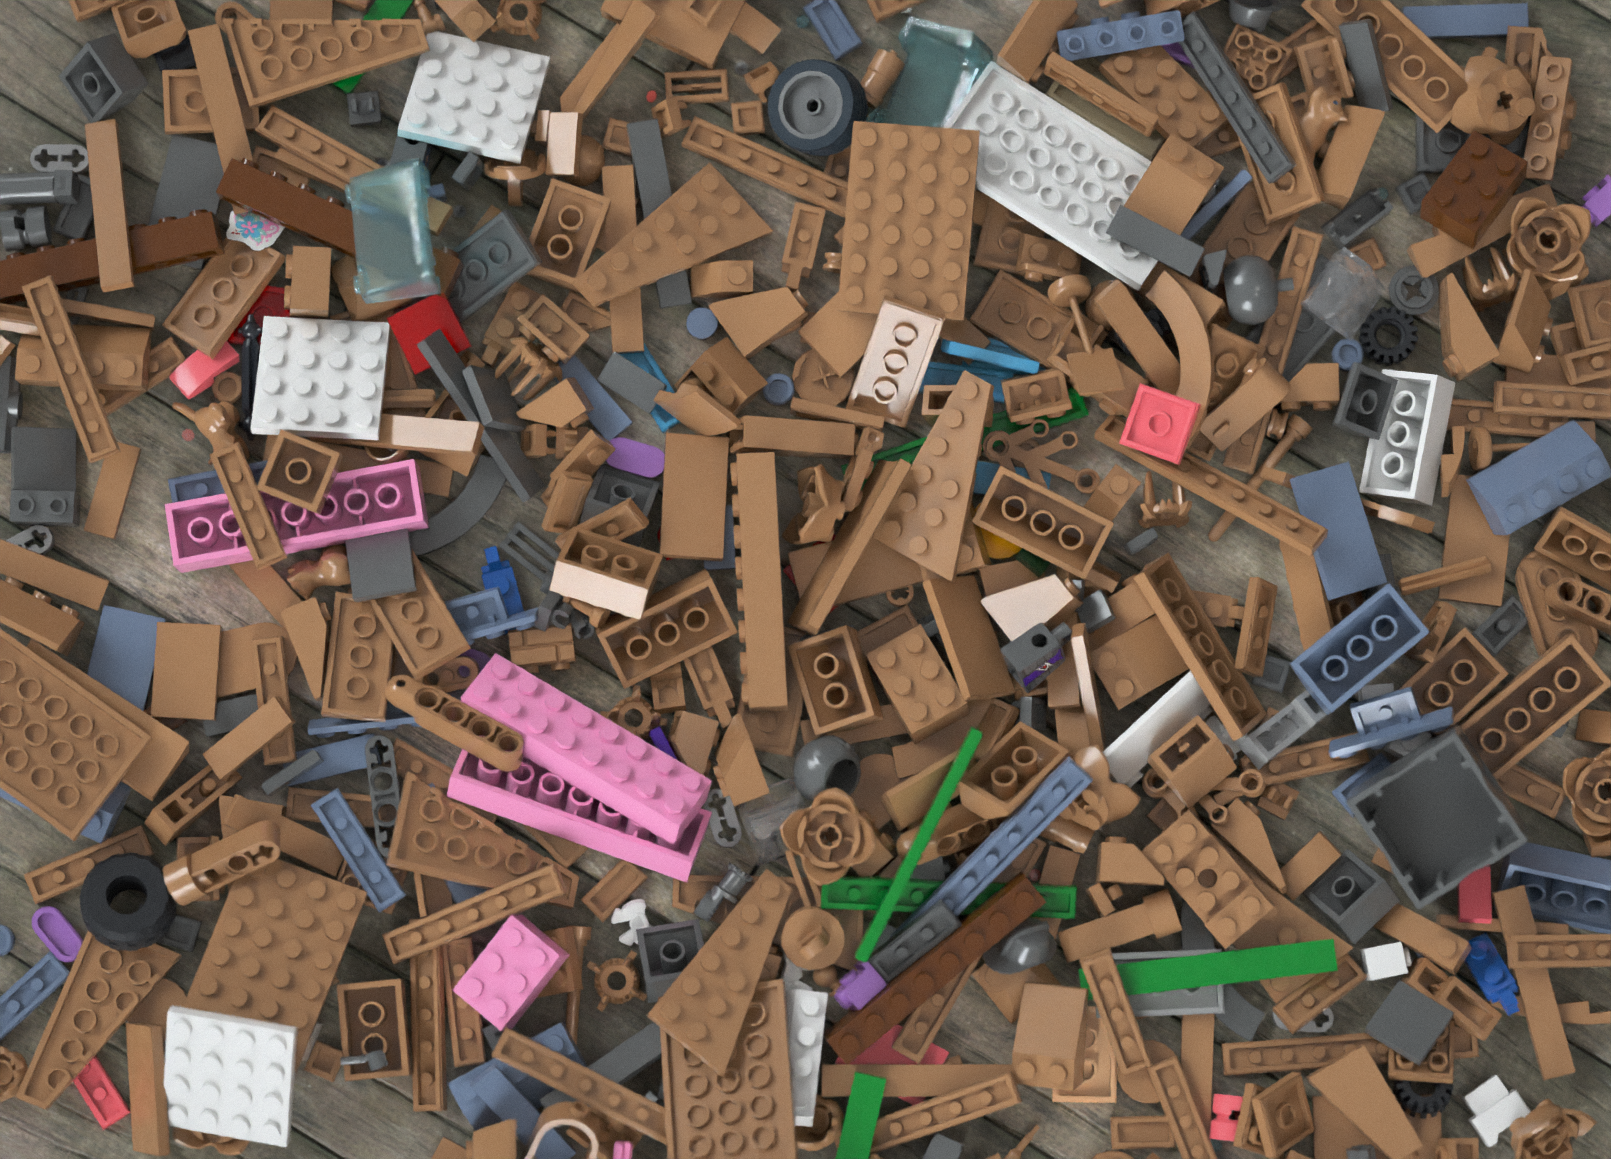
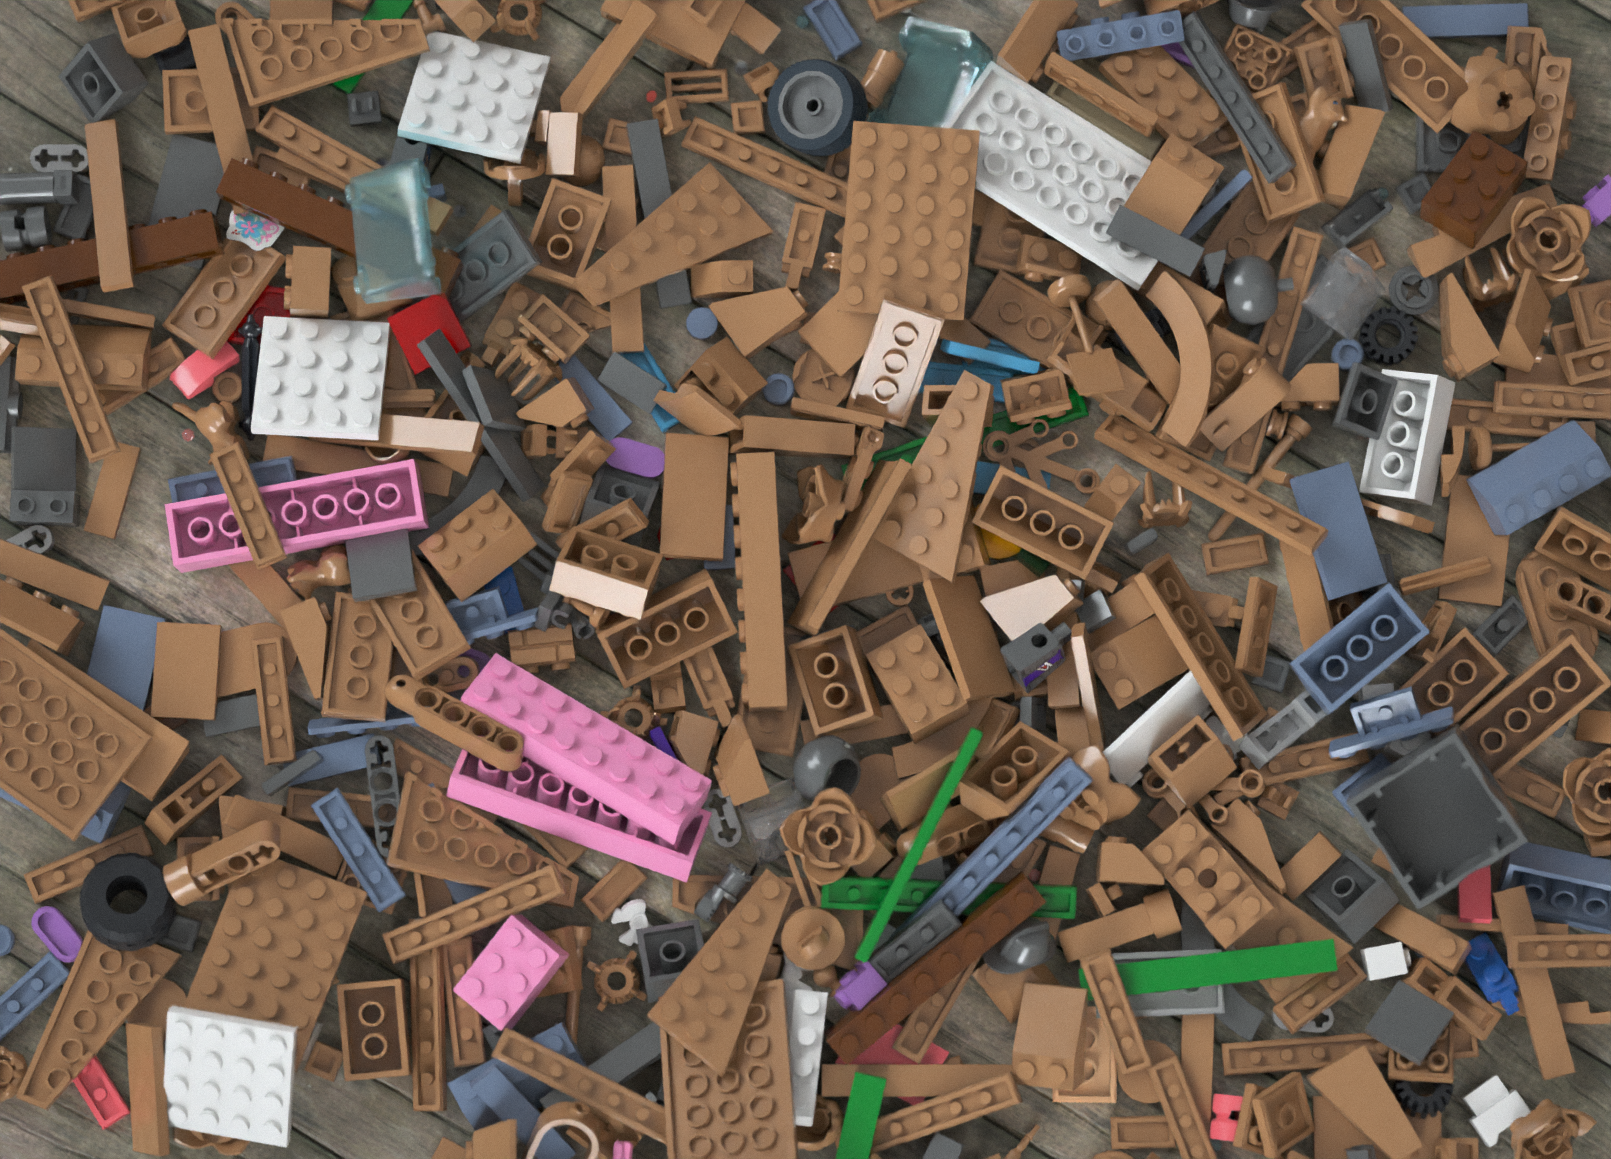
(249, 738): medium nougat tile -> none
(300, 472): medium nougat brick -> none
(375, 1059): dark grey hand -> none
(468, 171): dark grey tile -> none
(477, 545): none -> medium nougat brick
(1159, 423): coral tile -> none
(1234, 554): none -> medium nougat tile

